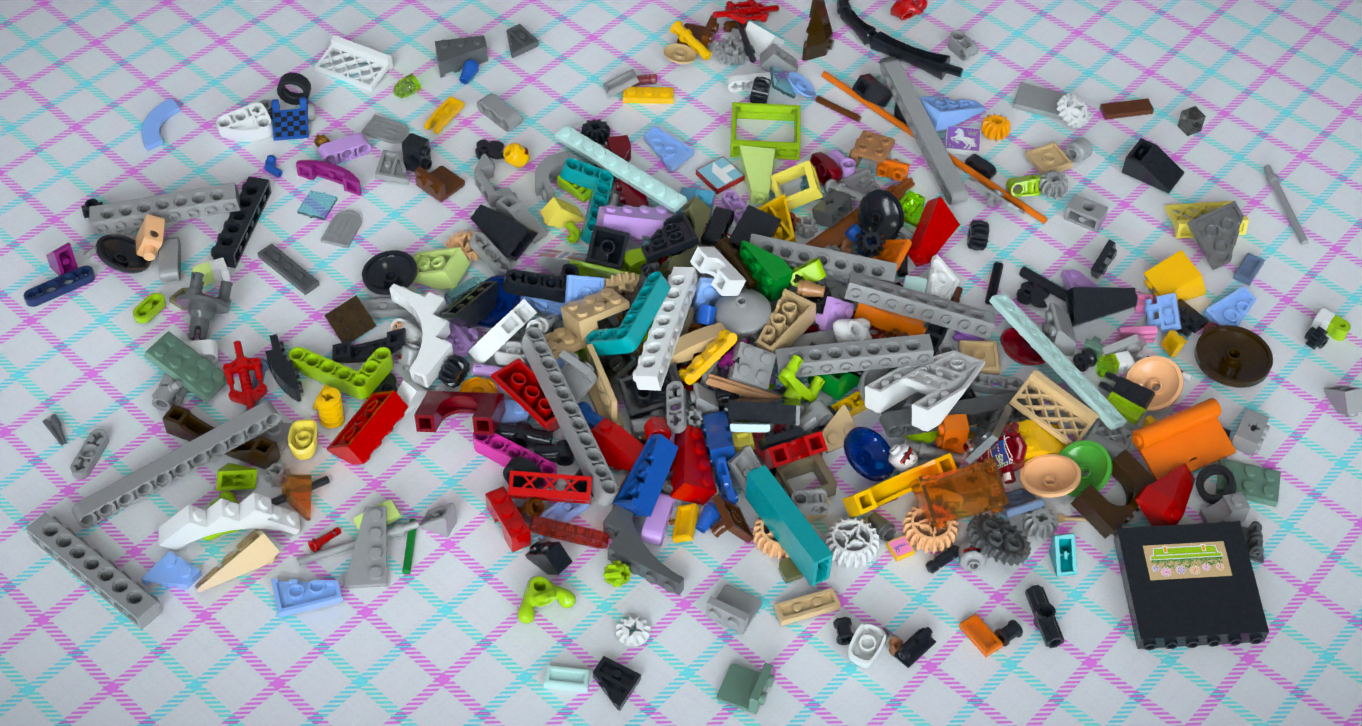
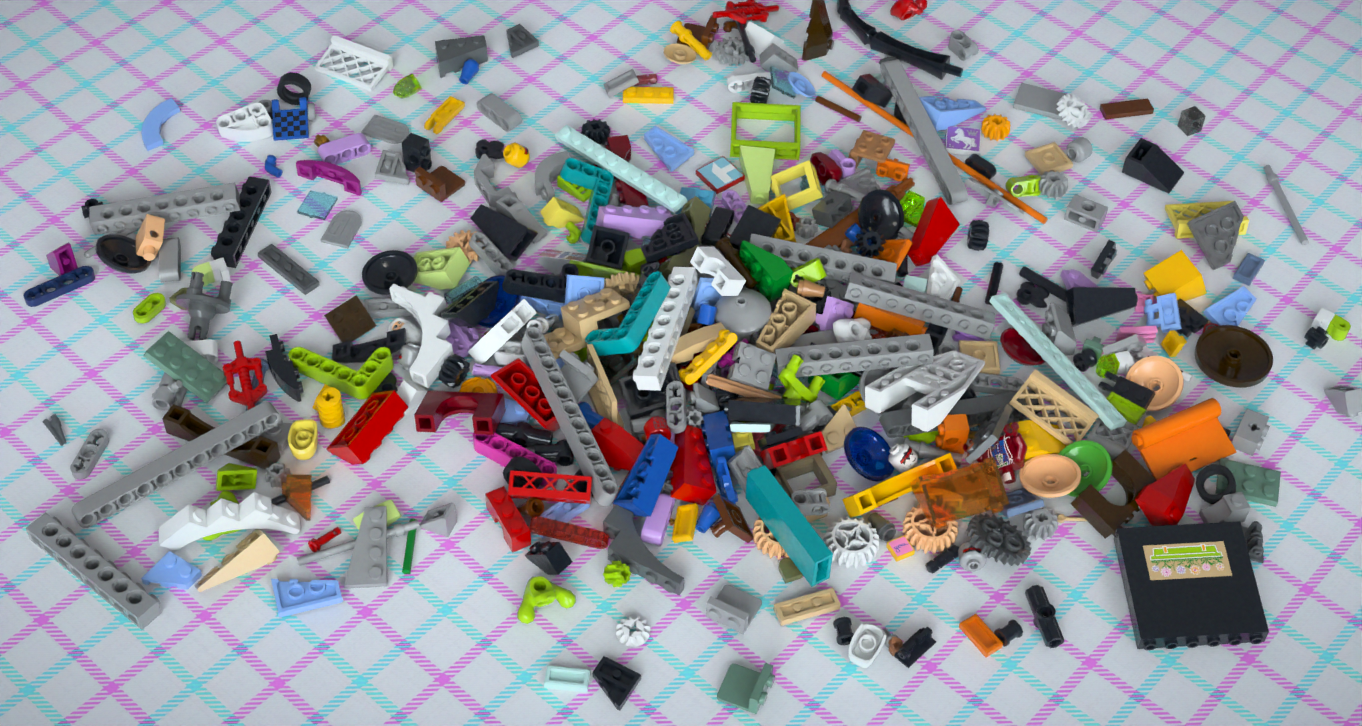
(1063, 554): teal slope -> none

